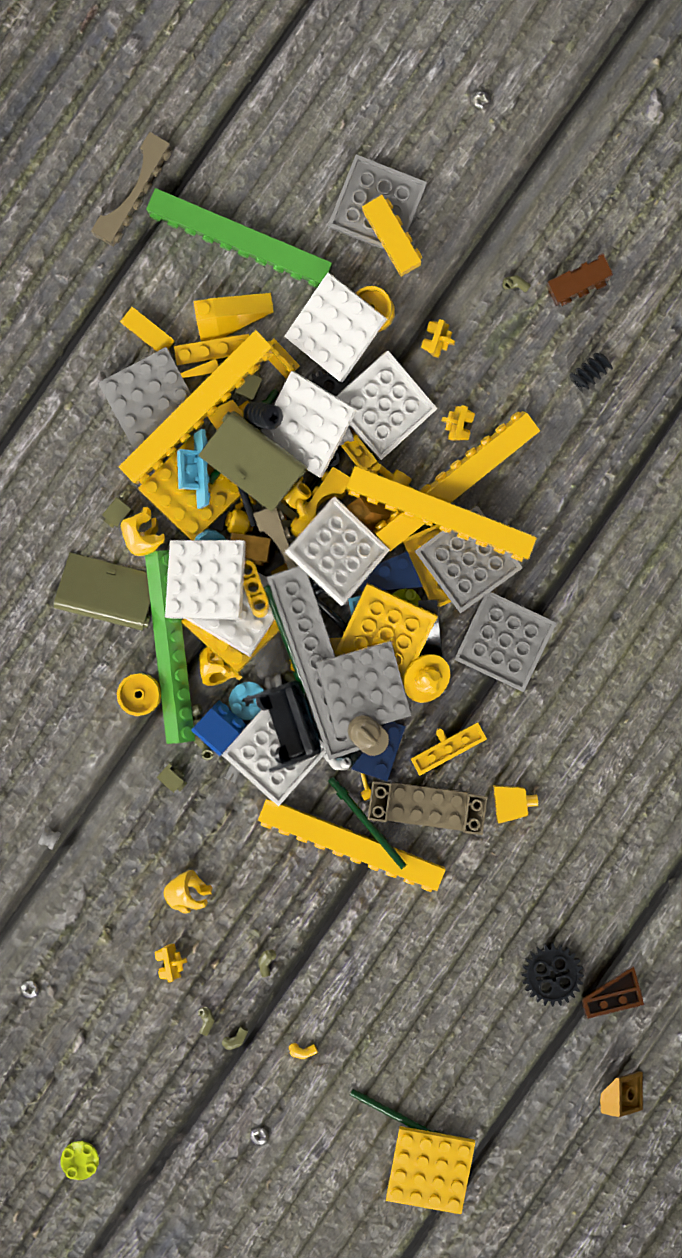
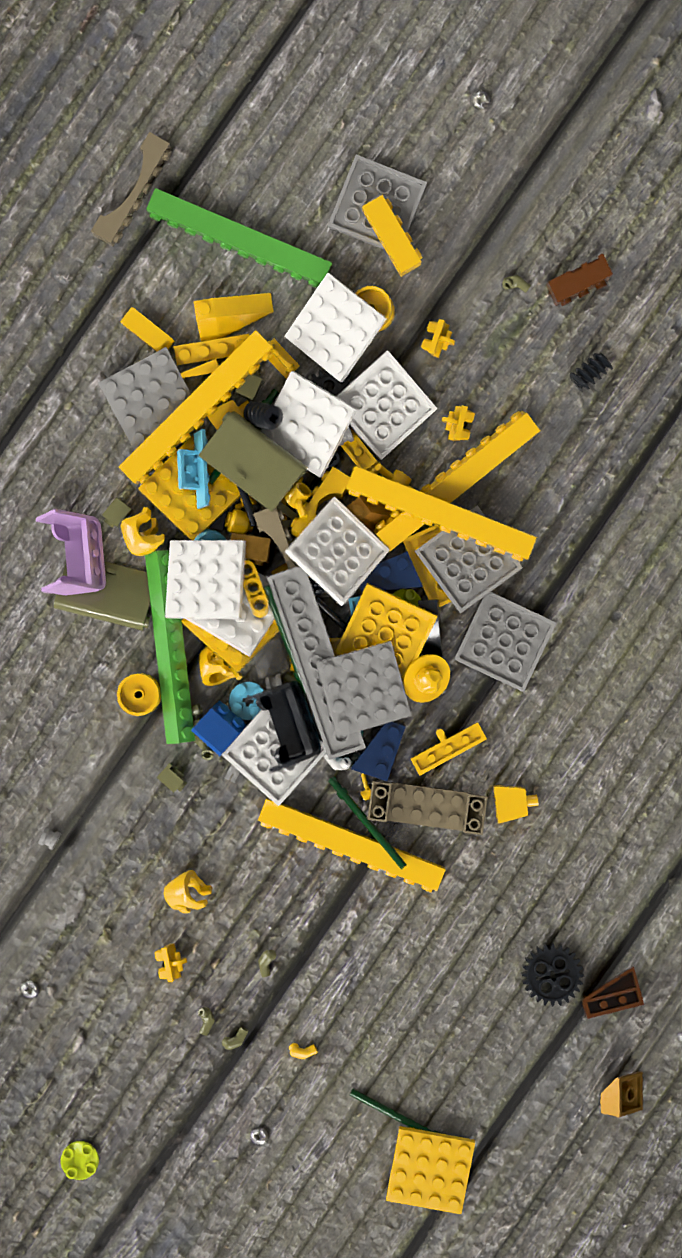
(82, 550): none -> lavender windscreen
(368, 735): dark tan piece -> none

